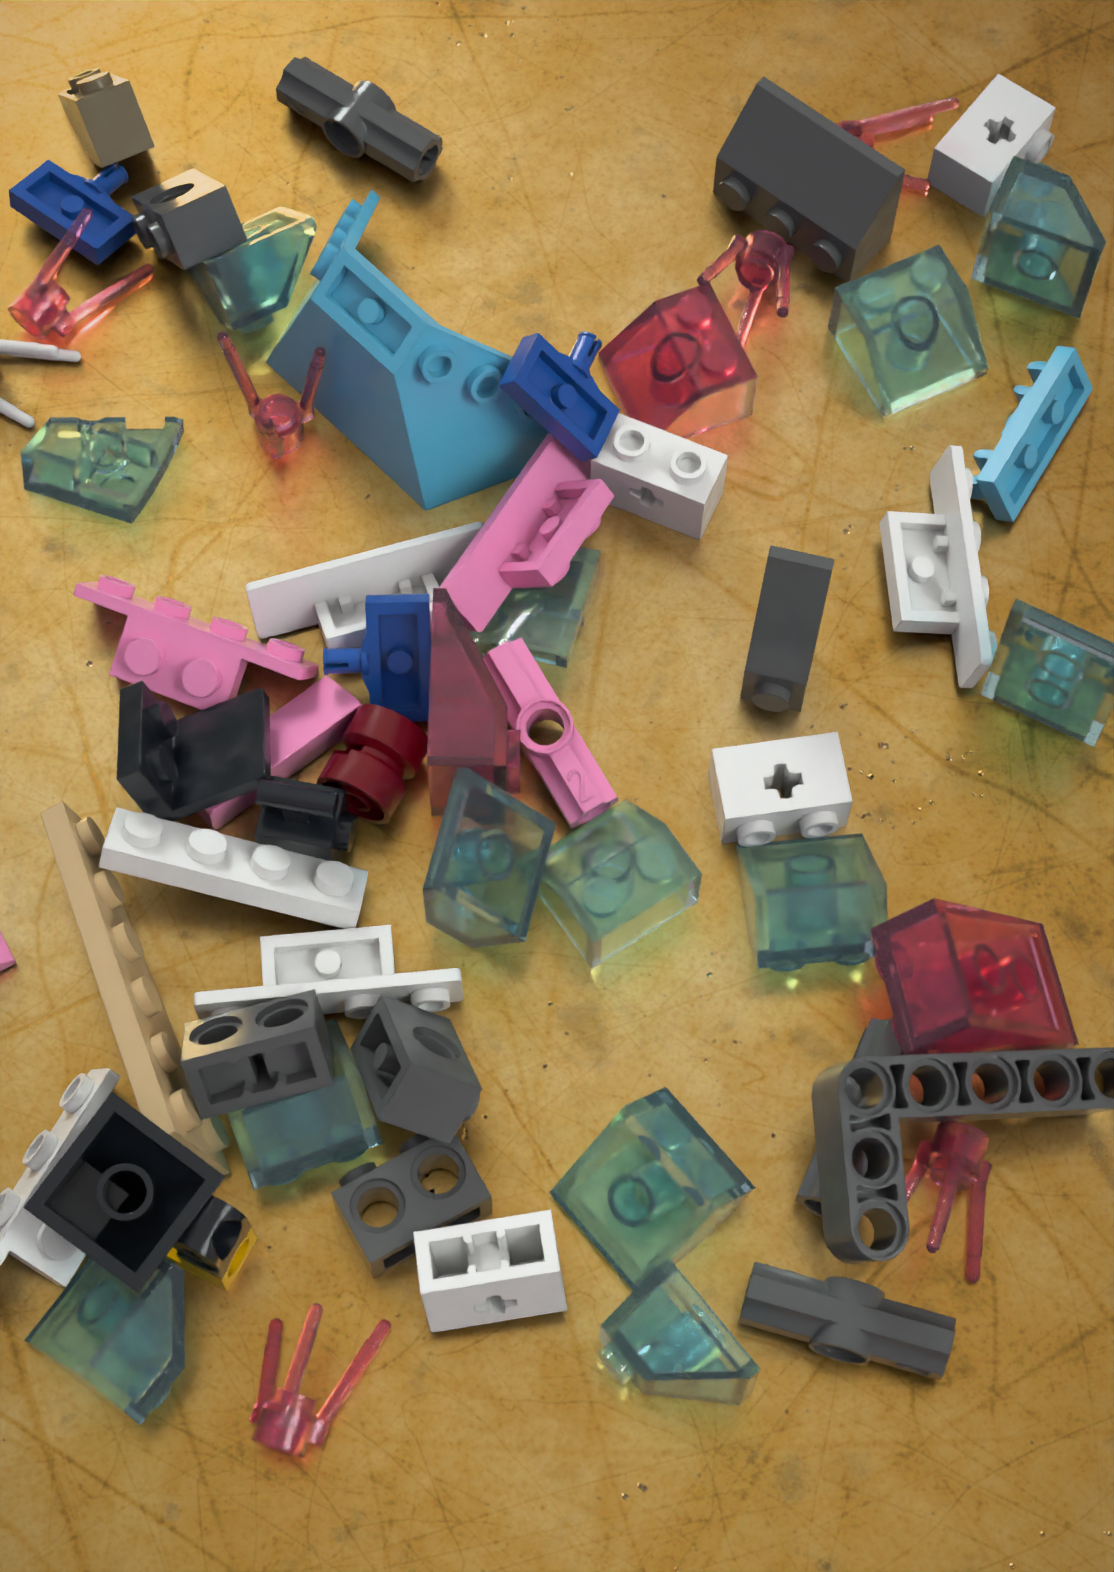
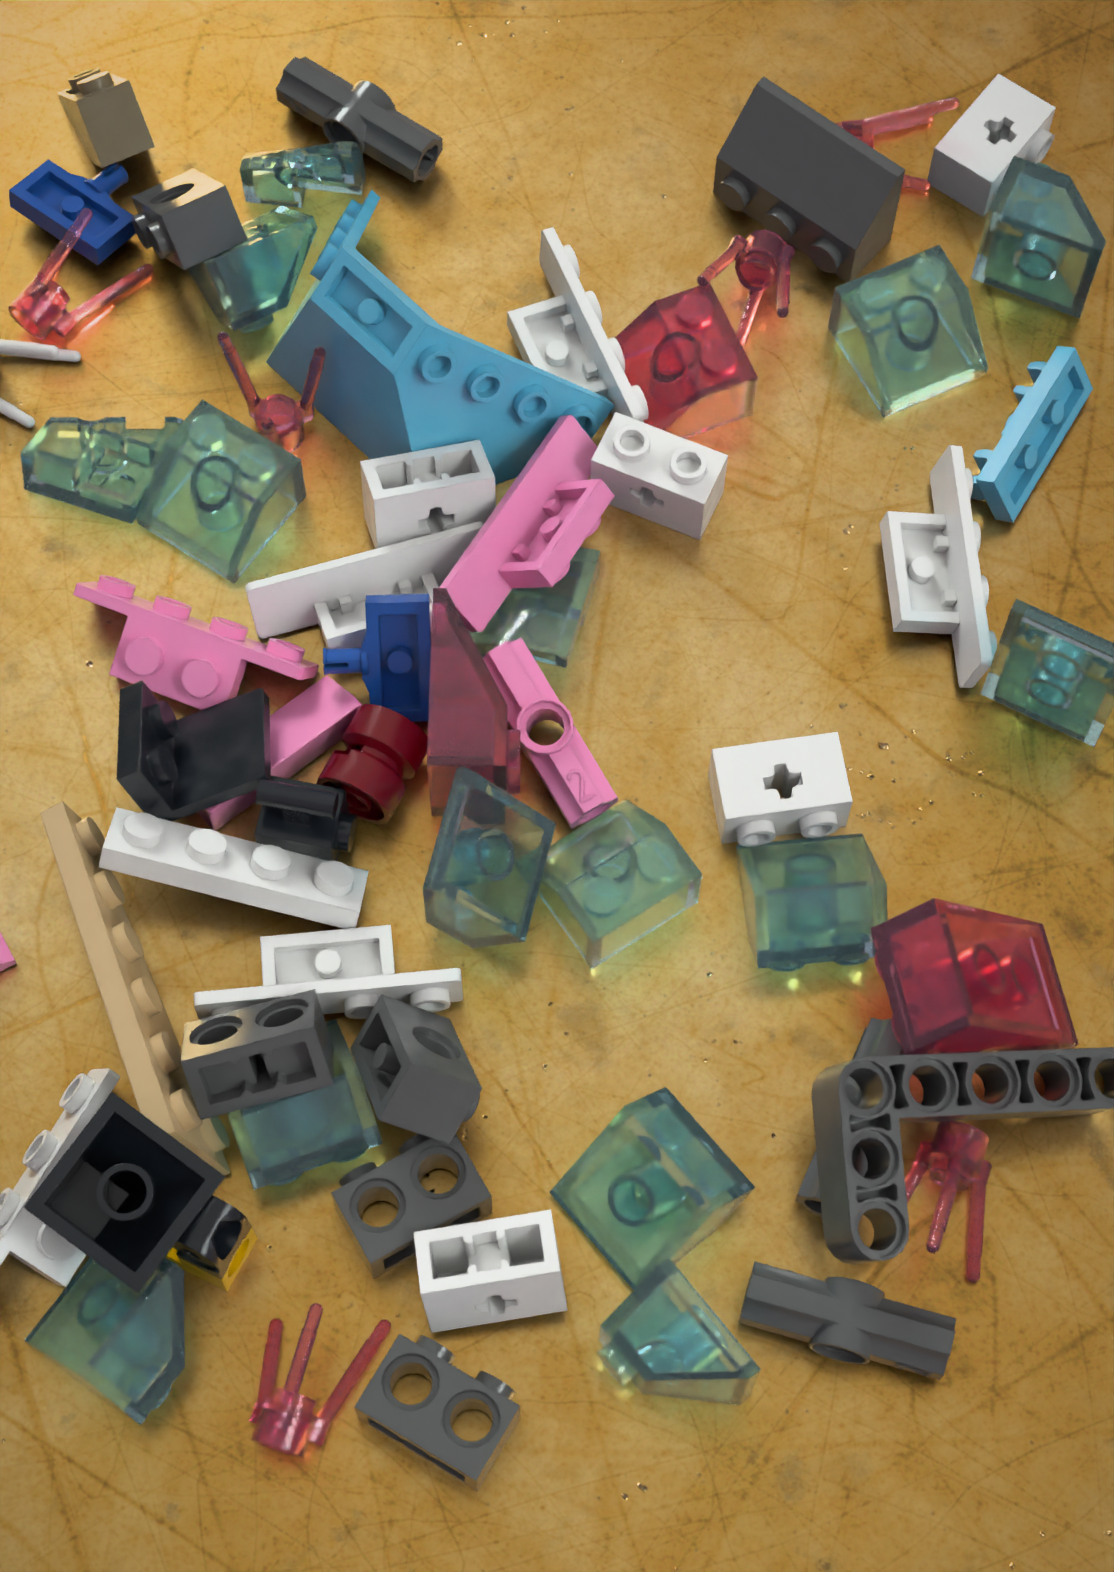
(221, 491): none -> clear light blue slope
(285, 174): none -> clear light blue slope
(426, 492): none -> white brick
(428, 1425): none -> dark grey brick
(562, 392): blue plate -> none
(567, 333): none -> white bracket
(786, 629): dark grey slope -> none

